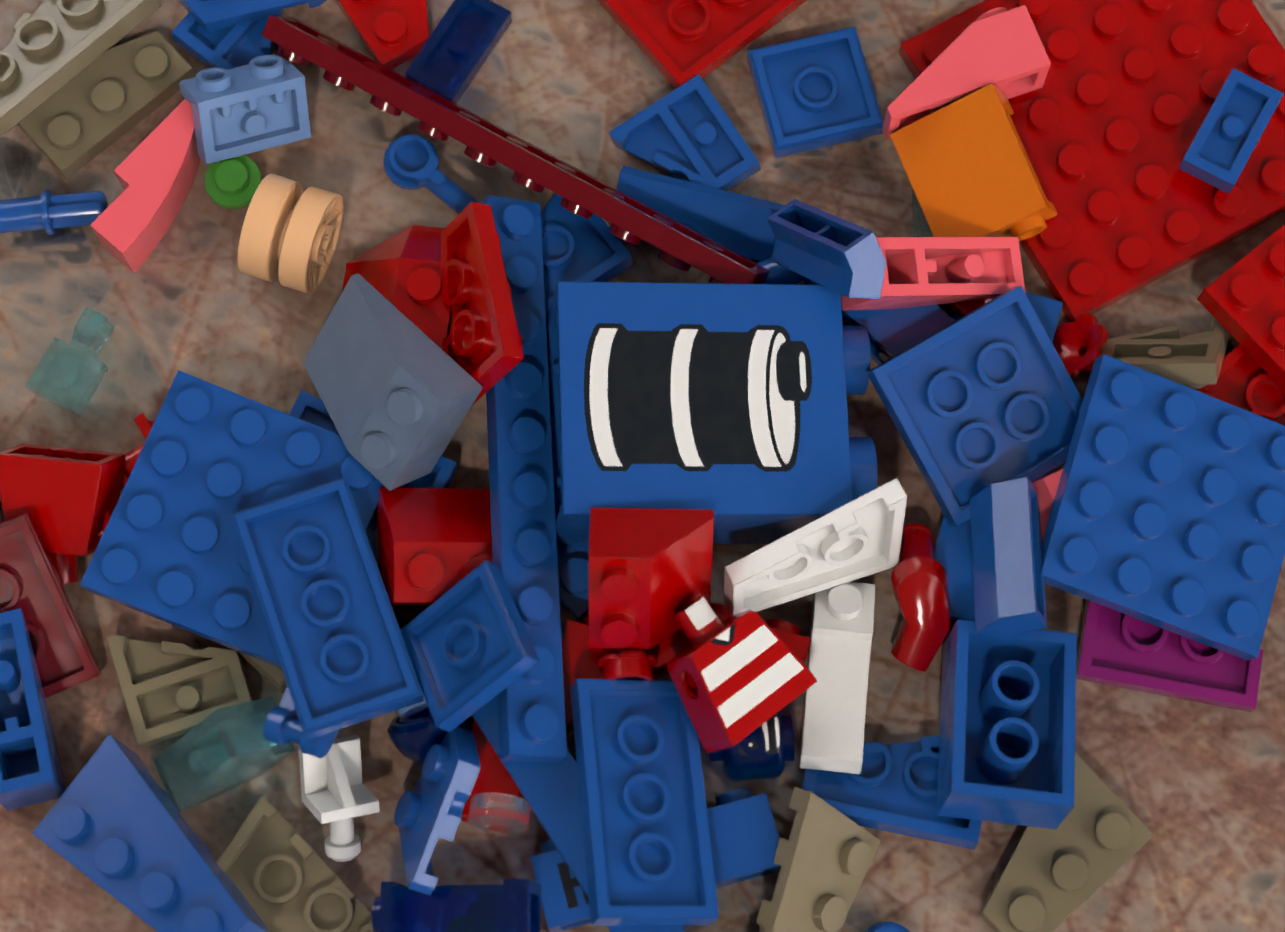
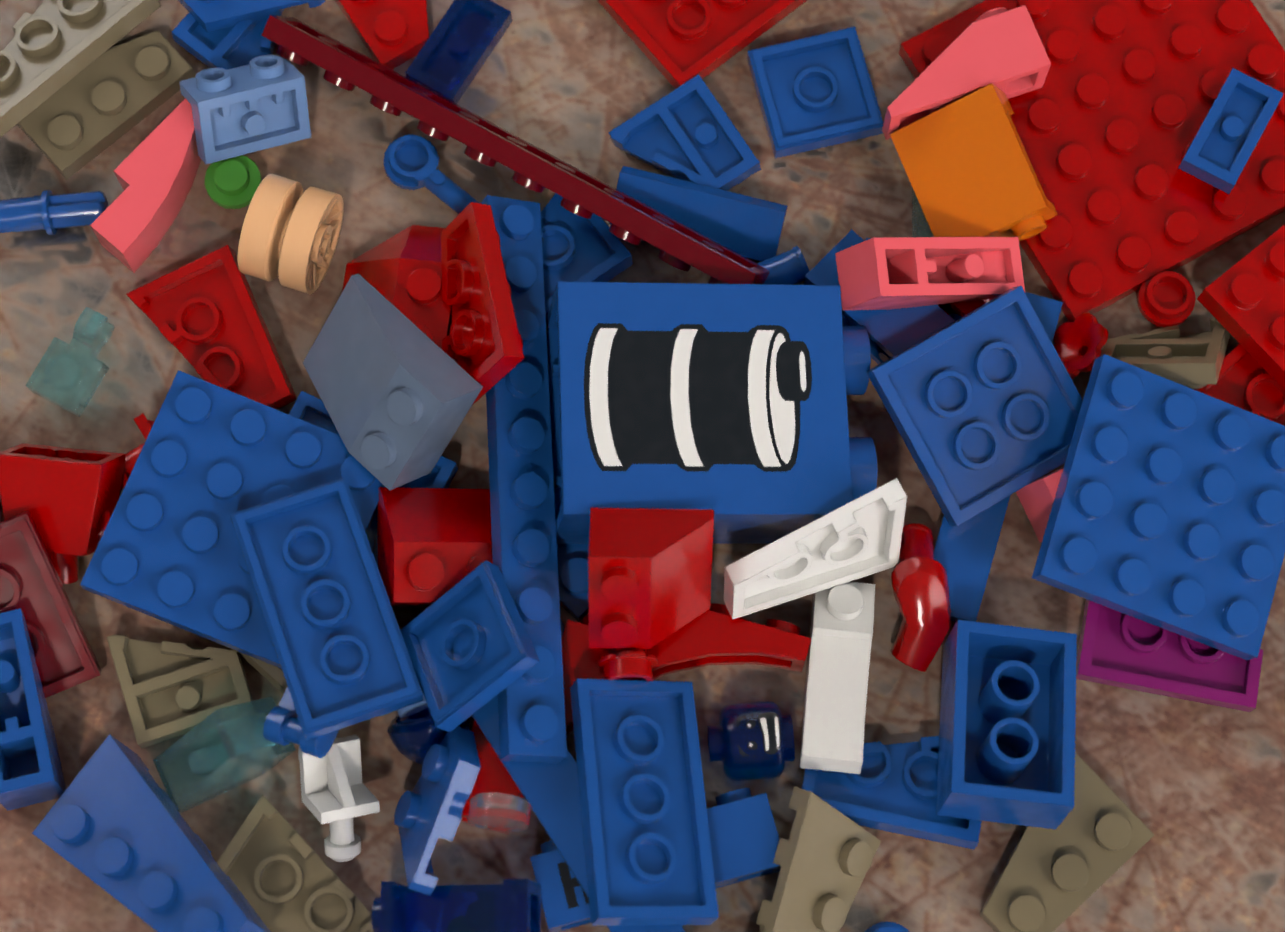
(218, 327): none -> red wing
(733, 674): red torso -> none
(828, 250): blue piece -> none
(1007, 560): blue piece -> none
(1166, 299): none -> red plate

